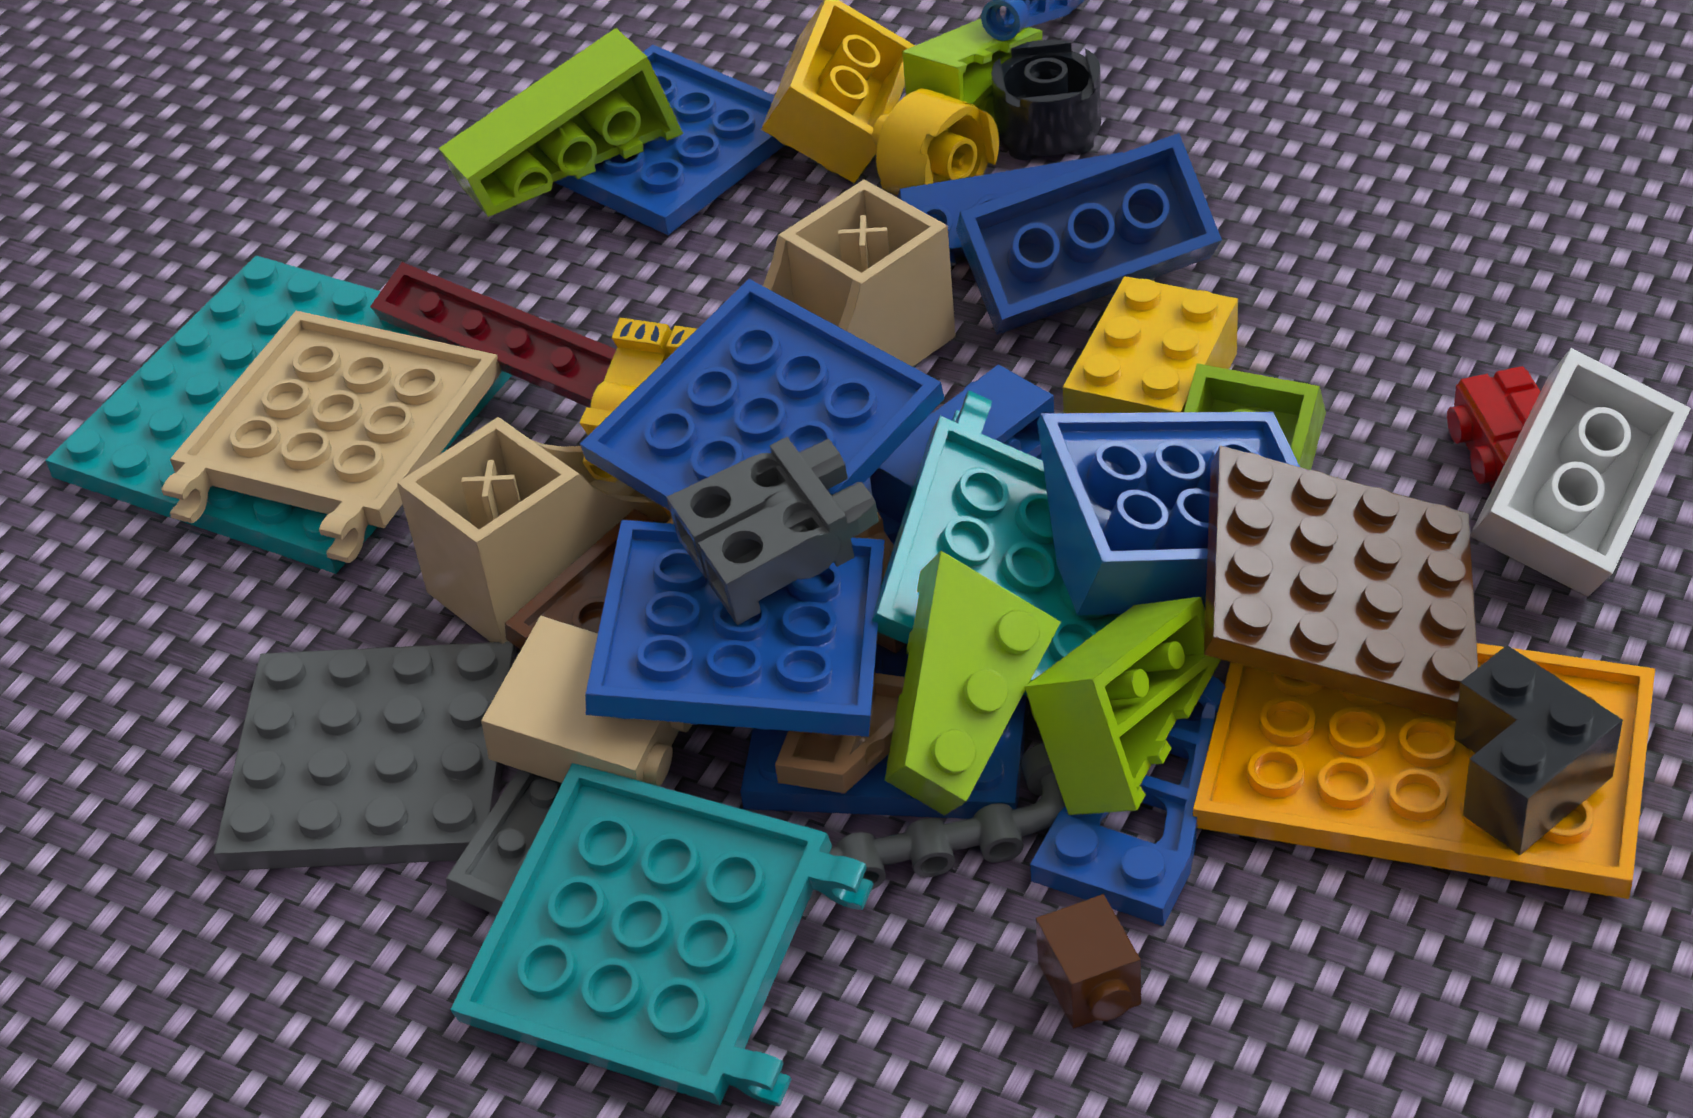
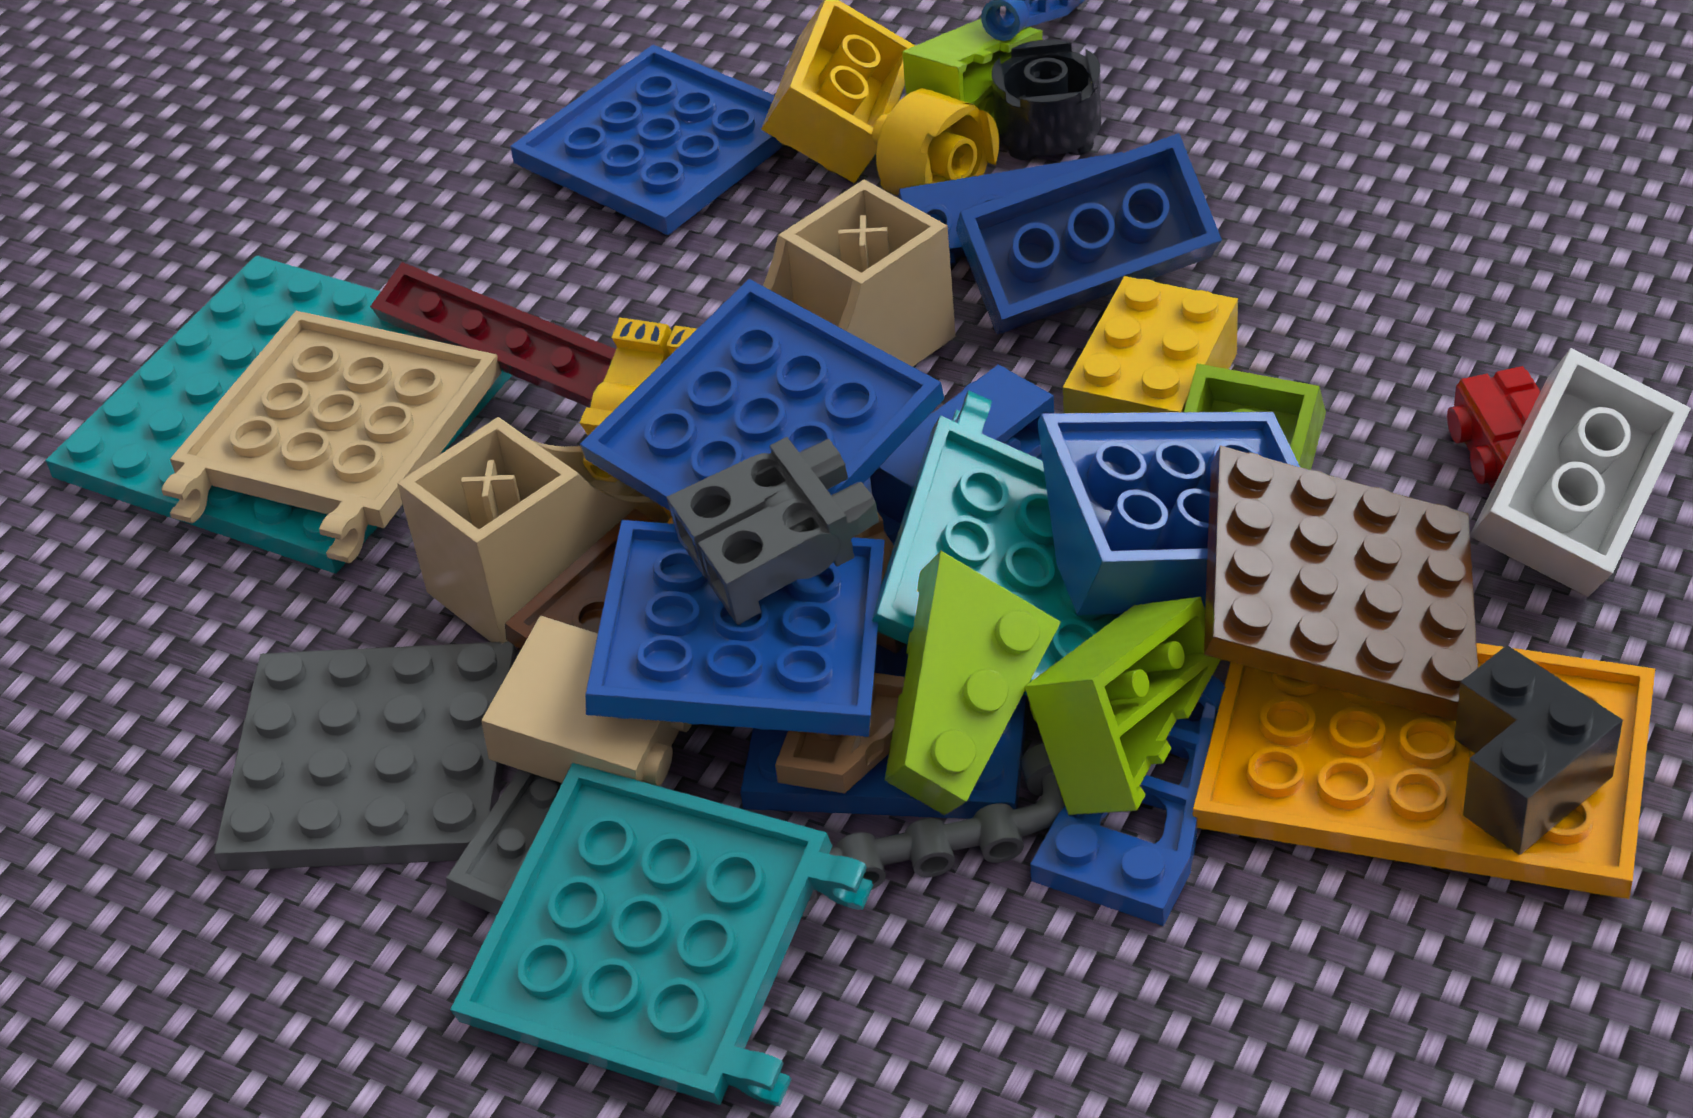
(562, 126): lime wedge -> none
(1089, 961): reddish brown brick -> none

